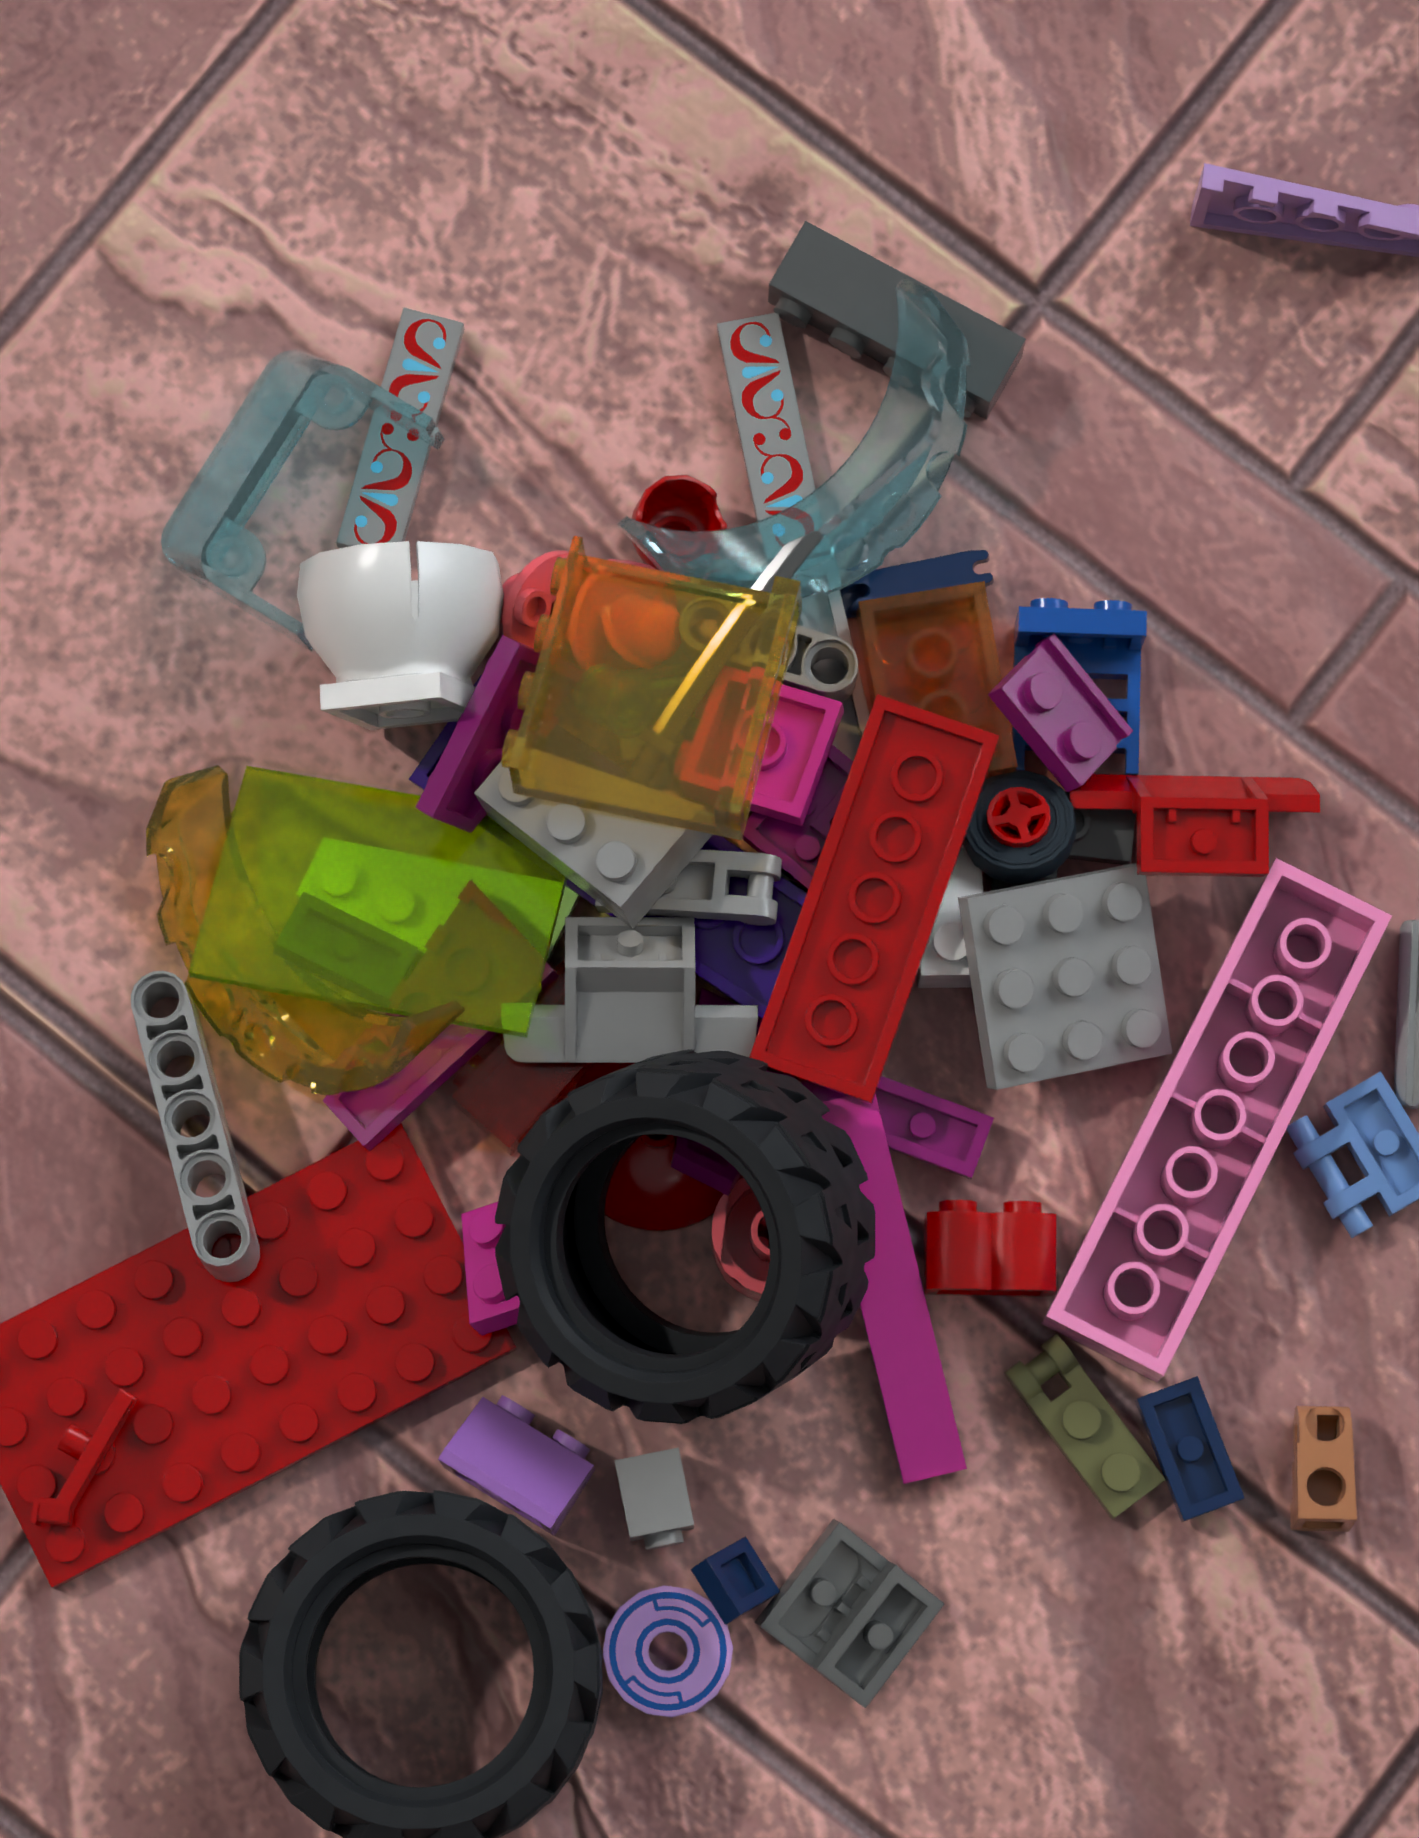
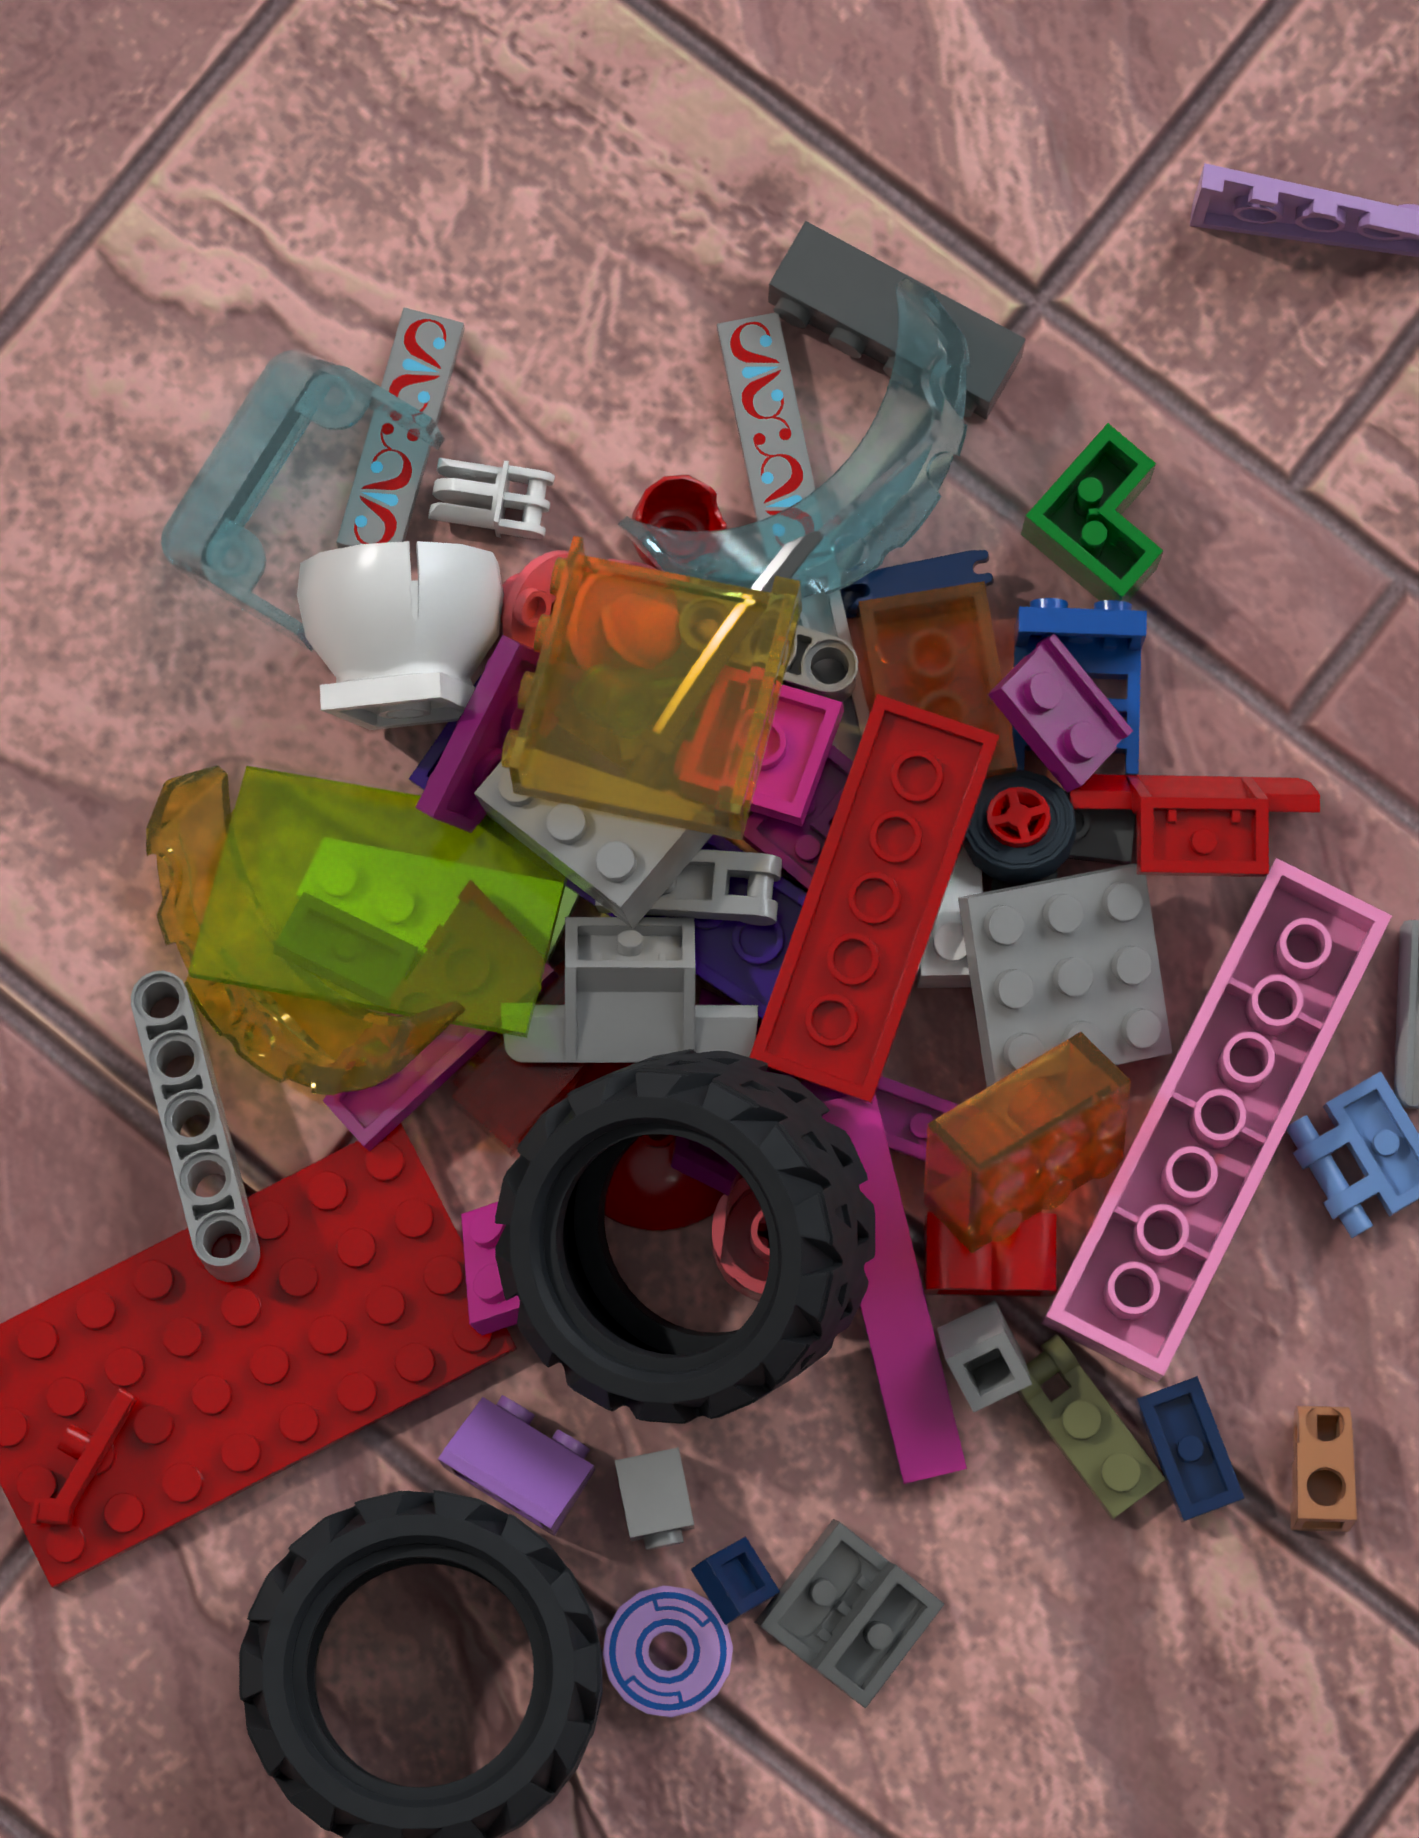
(480, 495): none -> white arm
(984, 1356): none -> light grey brick
(1026, 1142): none -> clear orange brick
(1083, 522): none -> green brick

